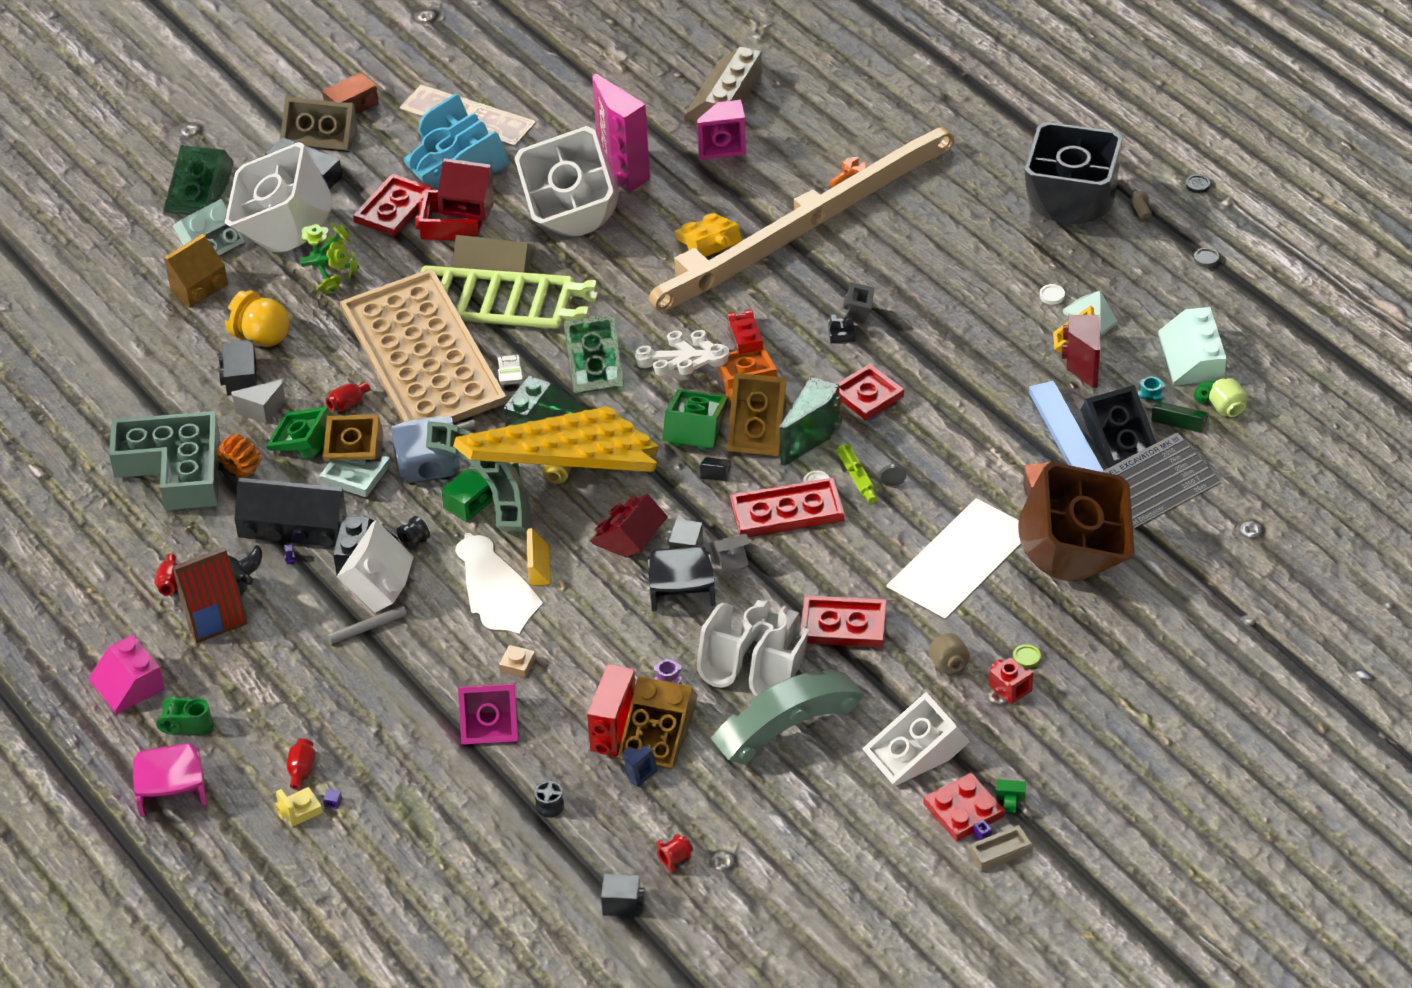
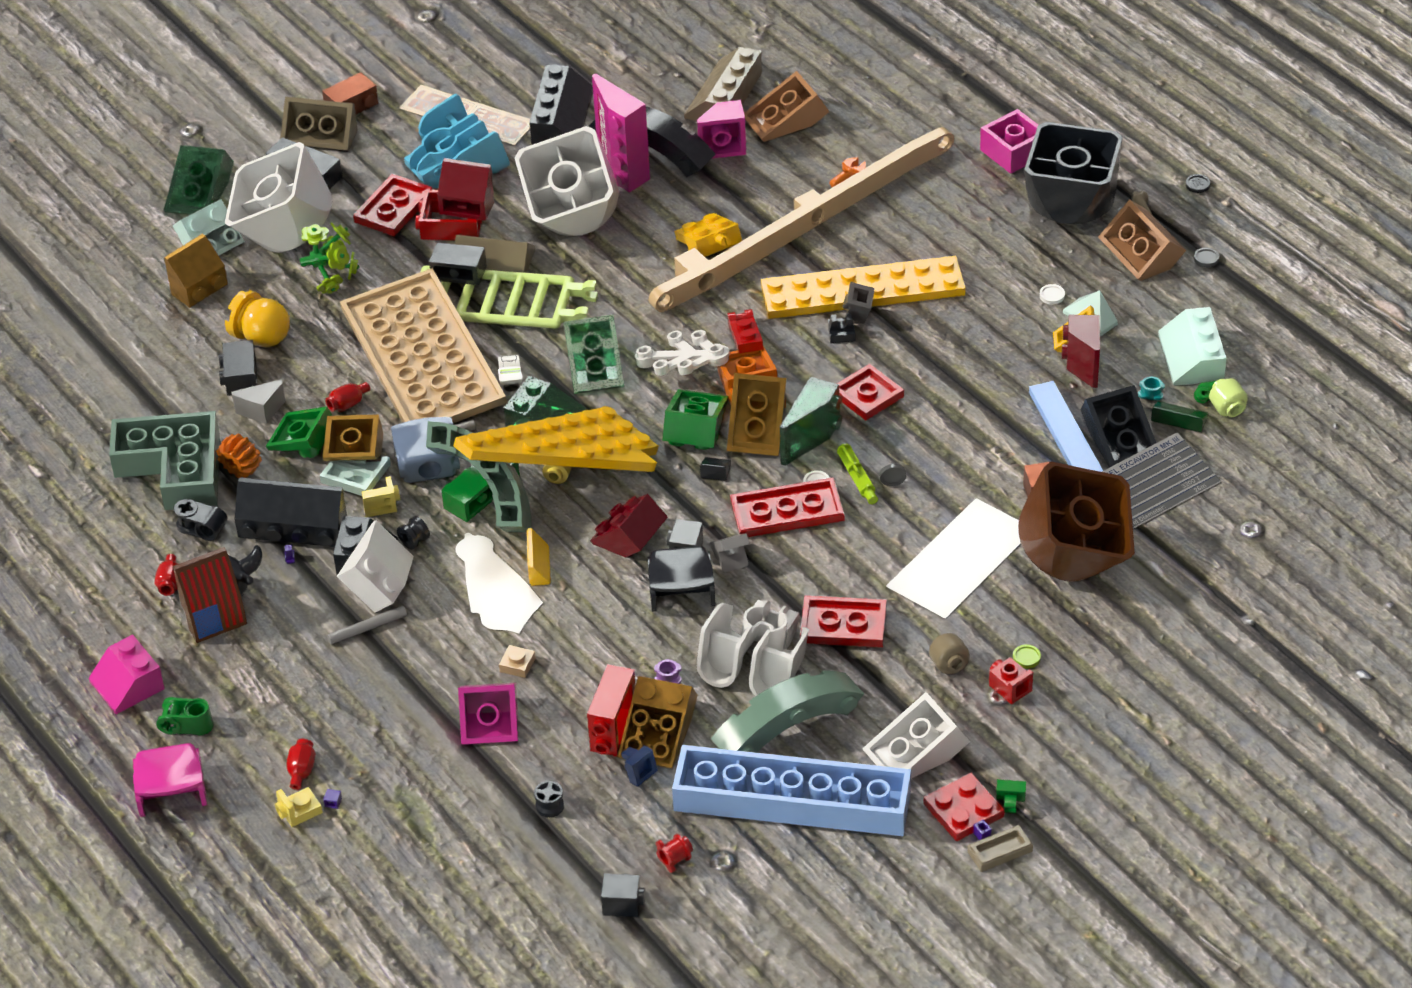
(201, 521): none -> black piece
(381, 500): none -> light yellow bracket
(458, 263): none -> black brick
(560, 103): none -> black slope
(674, 142): none -> black brick
(786, 109): none -> medium nougat slope
(792, 790): none -> light blue brick
(892, 283): none -> yellow plate
(1009, 140): none -> dark pink brick
(1141, 242): none -> medium nougat slope

